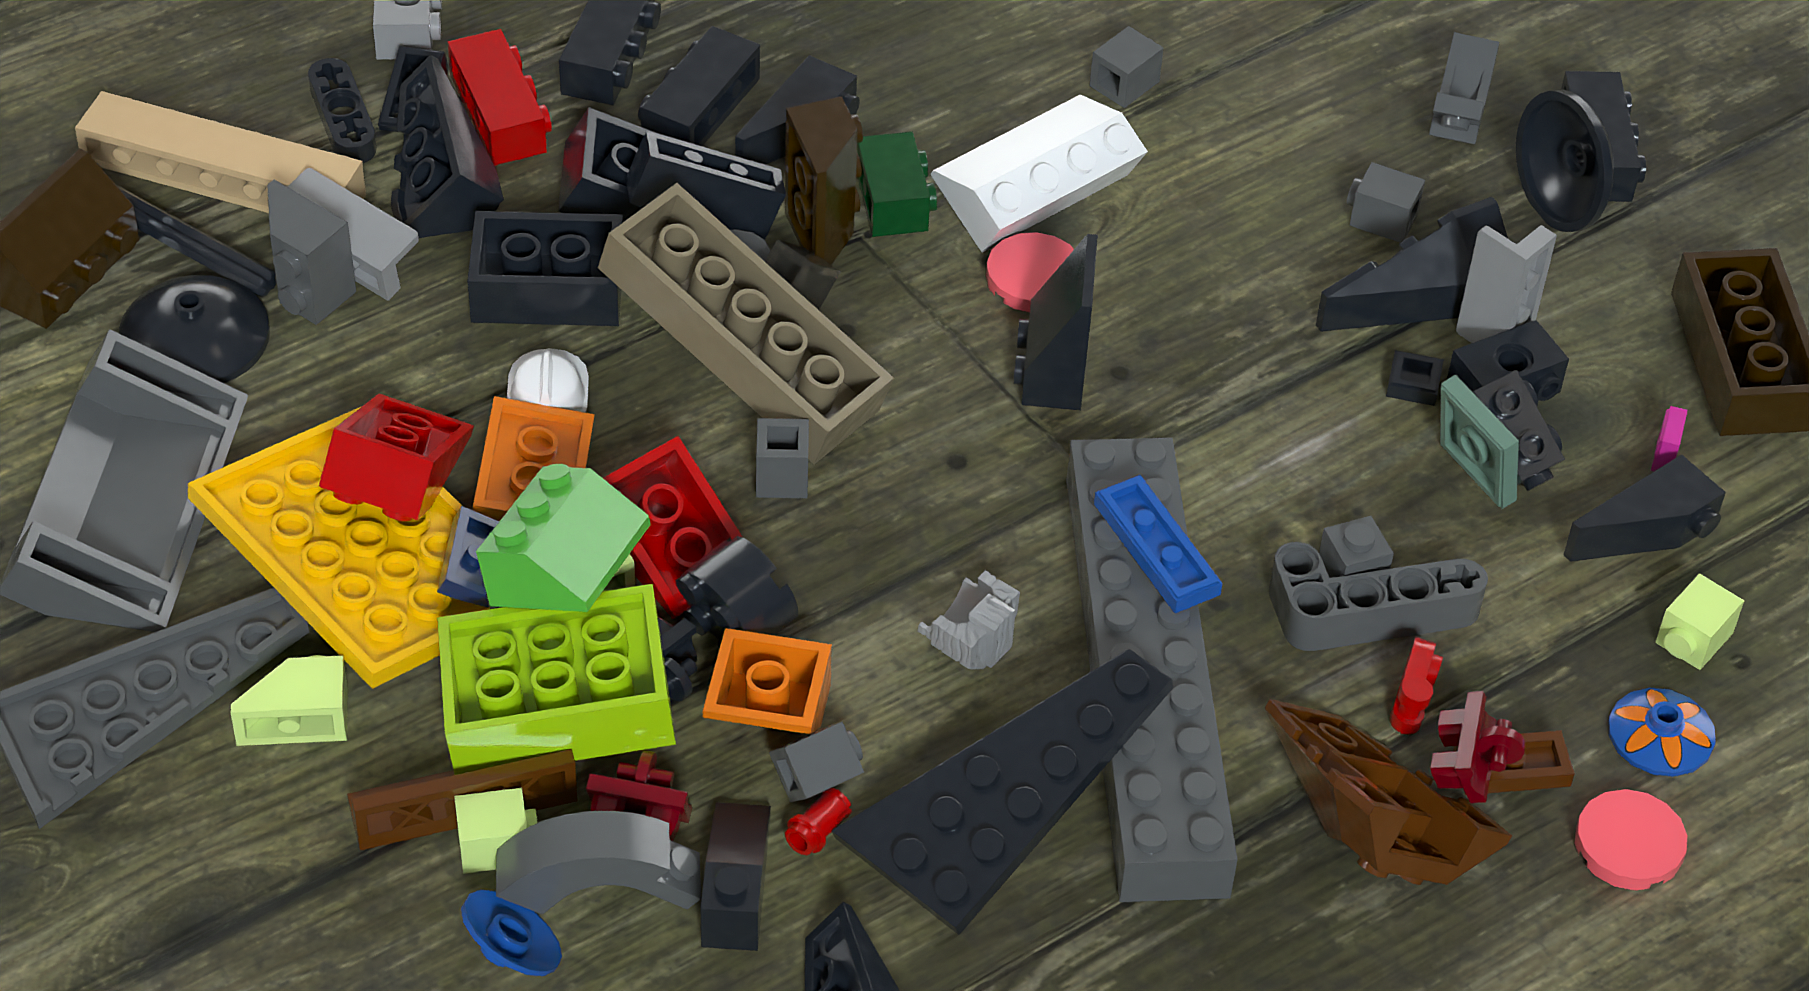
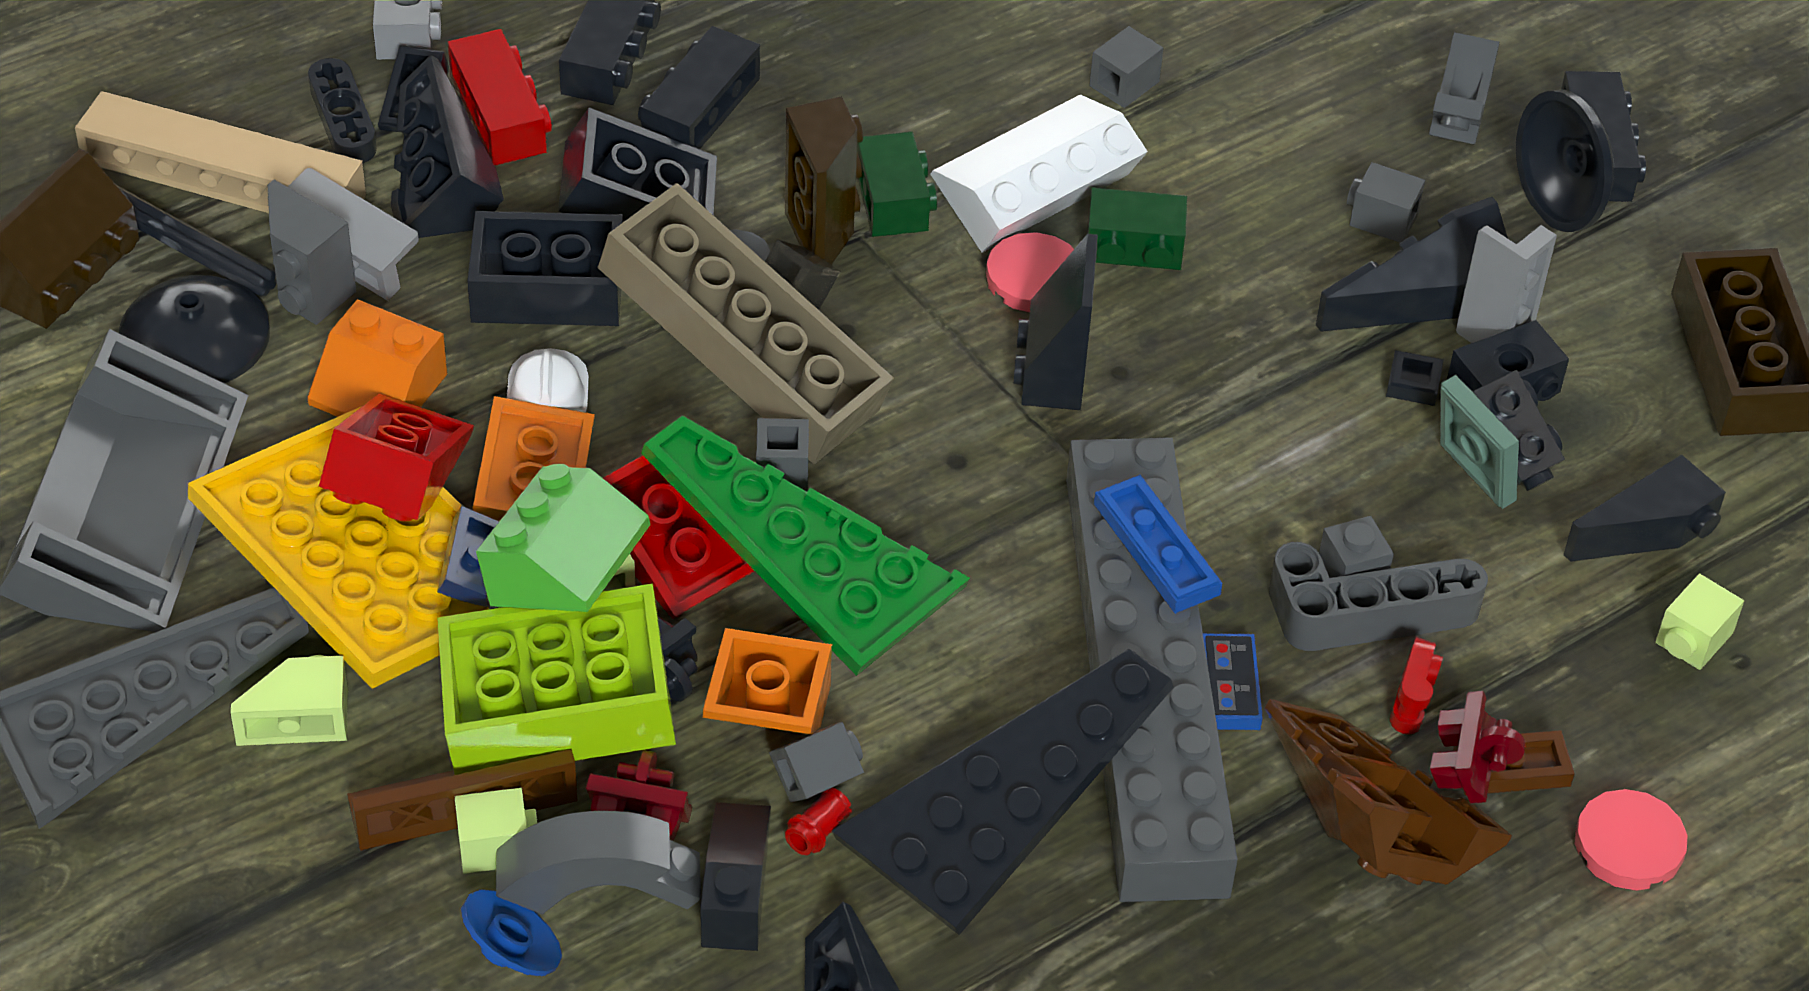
(377, 354): none -> orange slope
(731, 188): black brick -> none
(736, 592): black brick -> none
(810, 550): none -> green wing
(813, 81): black slope -> none
(977, 624): light grey hair -> none
(1138, 228): none -> dark green brick
(1234, 680): none -> tile
(1661, 732): blue dish -> none
(1669, 437): dark pink tile -> none

